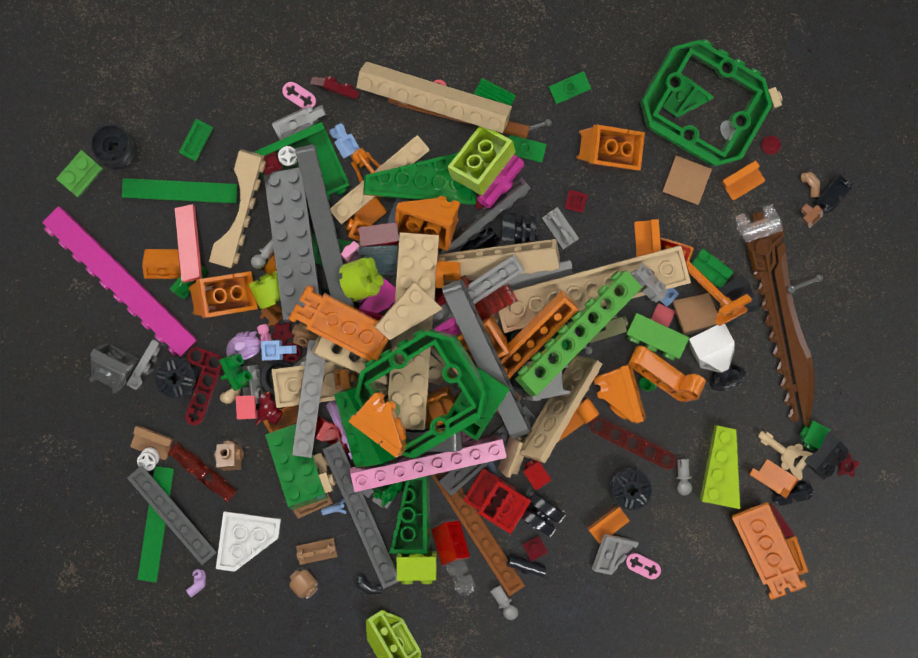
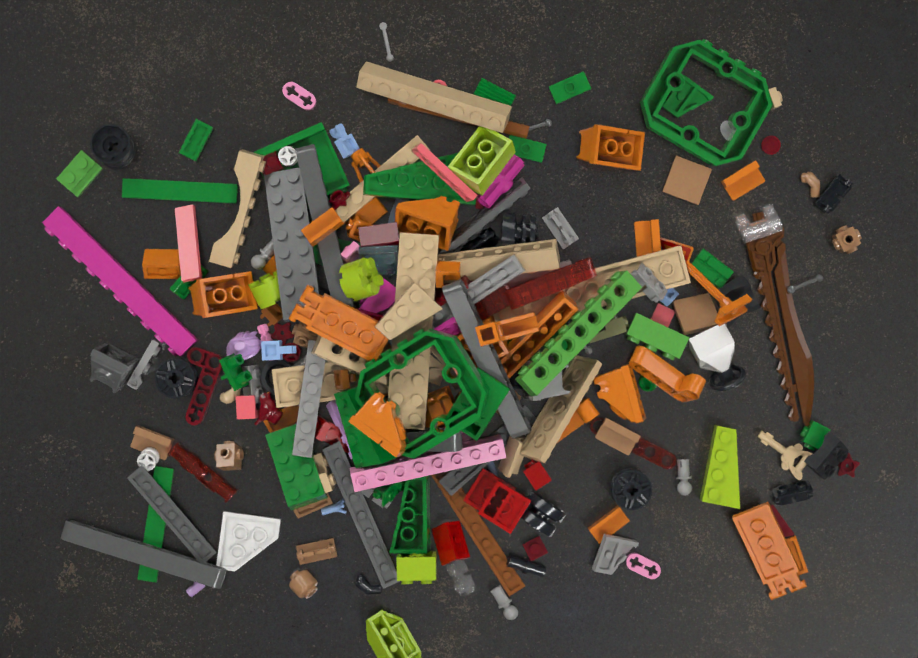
(143, 554): none -> dark grey beam
(297, 121): light grey hinge -> none
(322, 226): none -> orange panel
(330, 84): dark red wing -> none
(339, 199): none -> dark red plate
(383, 26): none -> light grey hinge
(444, 172): none -> coral tile
(507, 329): none -> orange arch
(550, 283): none -> clear red beam
(575, 201): dark red plate -> none
(617, 436): none -> medium nougat panel
(775, 478): orange panel -> none
(811, 215): dark orange tile -> none
(839, 239): none -> medium nougat brick

